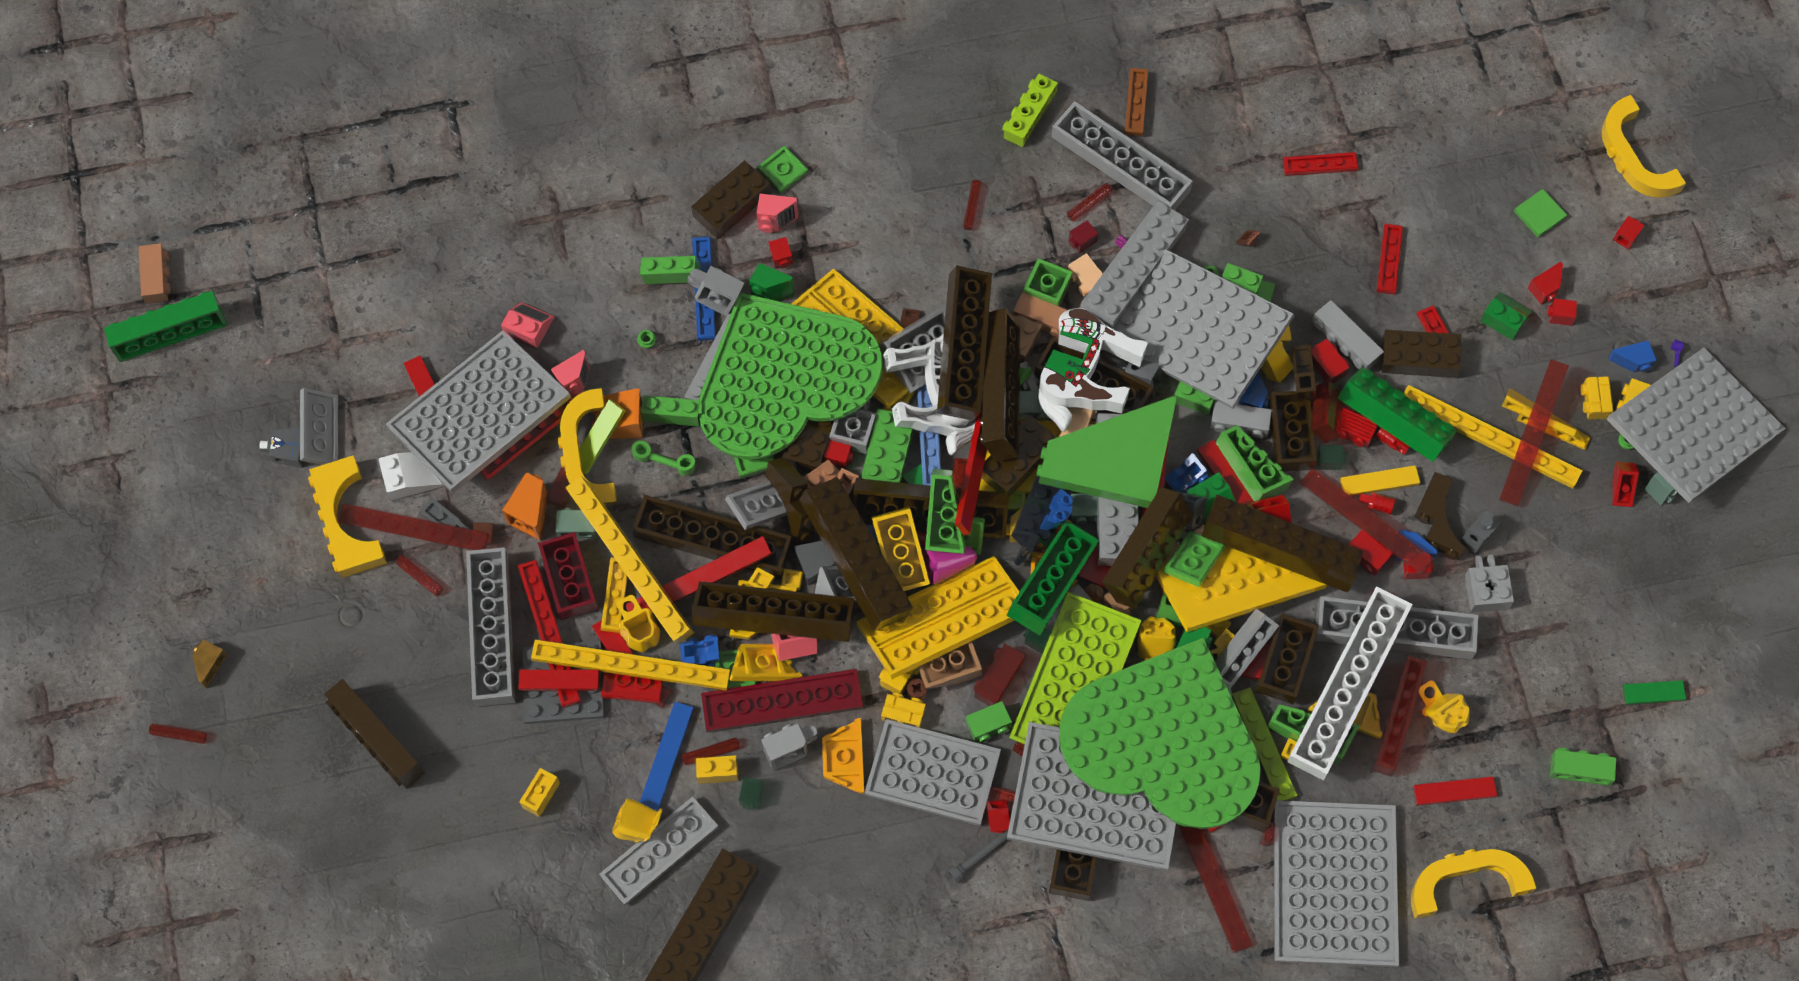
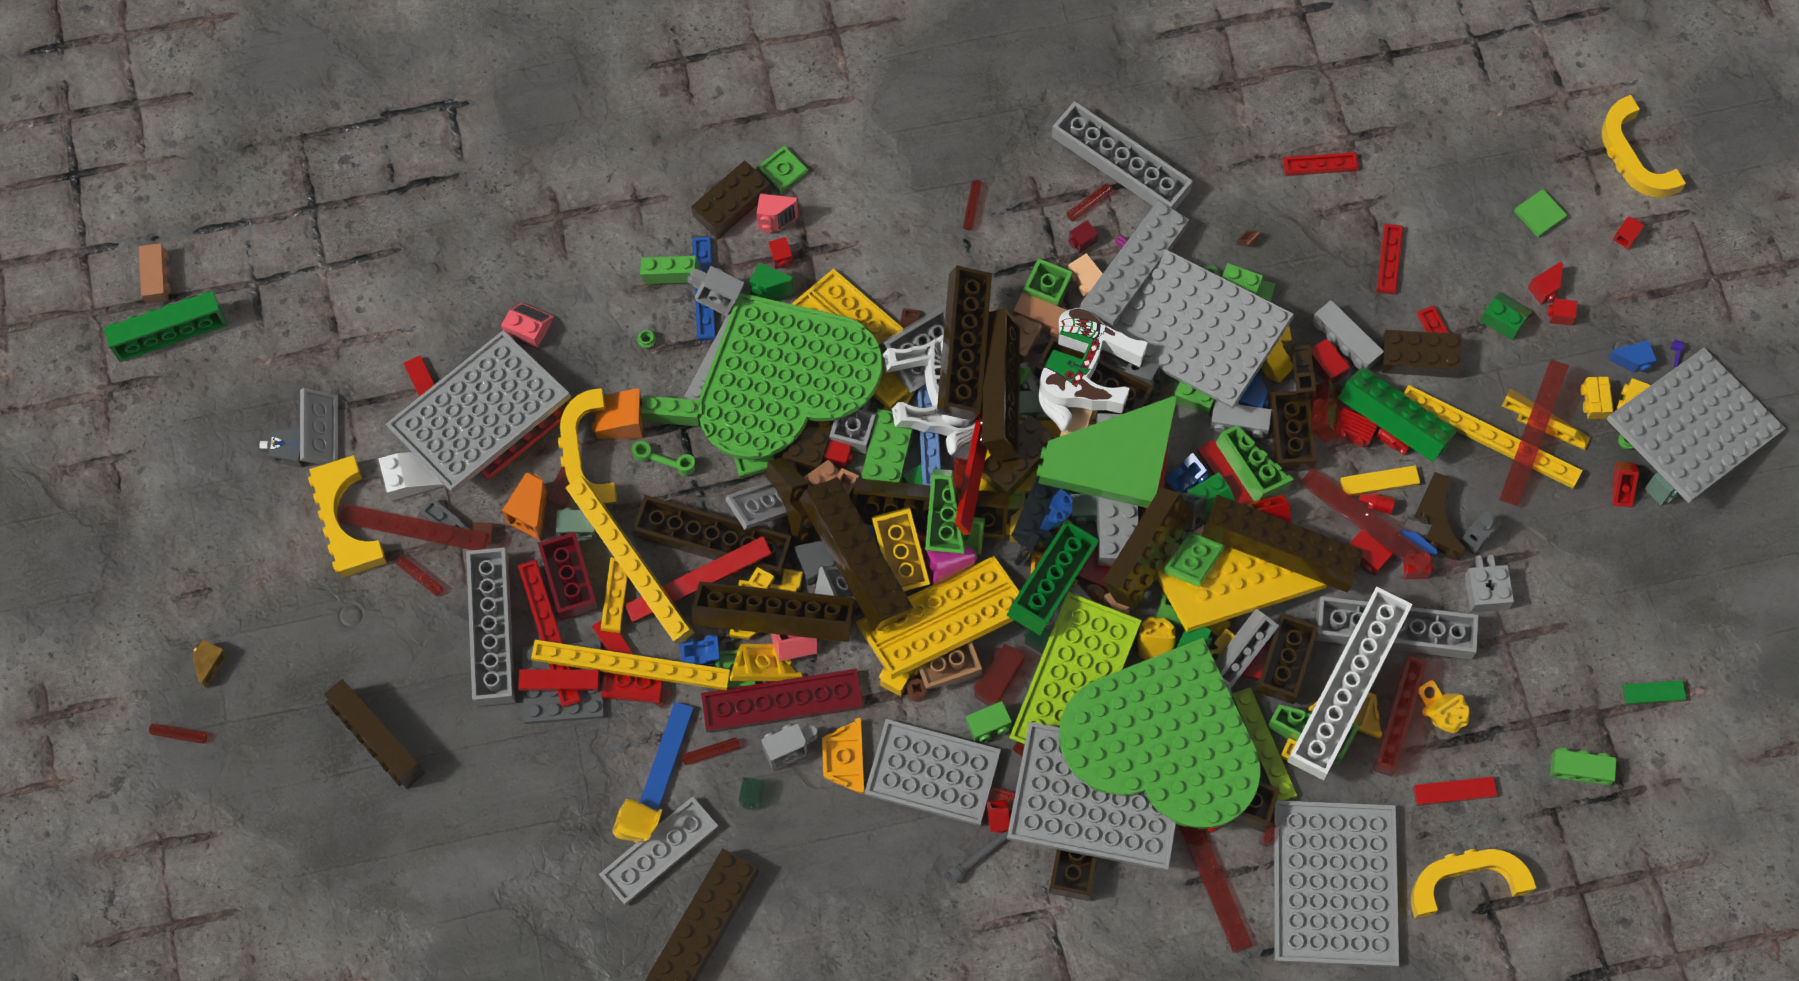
(539, 792): yellow panel -> none
(573, 373): coral slope -> none
(600, 434): lime tile -> none
(638, 626): yellow piece -> none
(716, 769): yellow brick -> none
(903, 710): yellow brick -> none
(1030, 110): lime brick -> none
(1136, 102): dark orange plate -> none
(1331, 457): clear green brick -> none

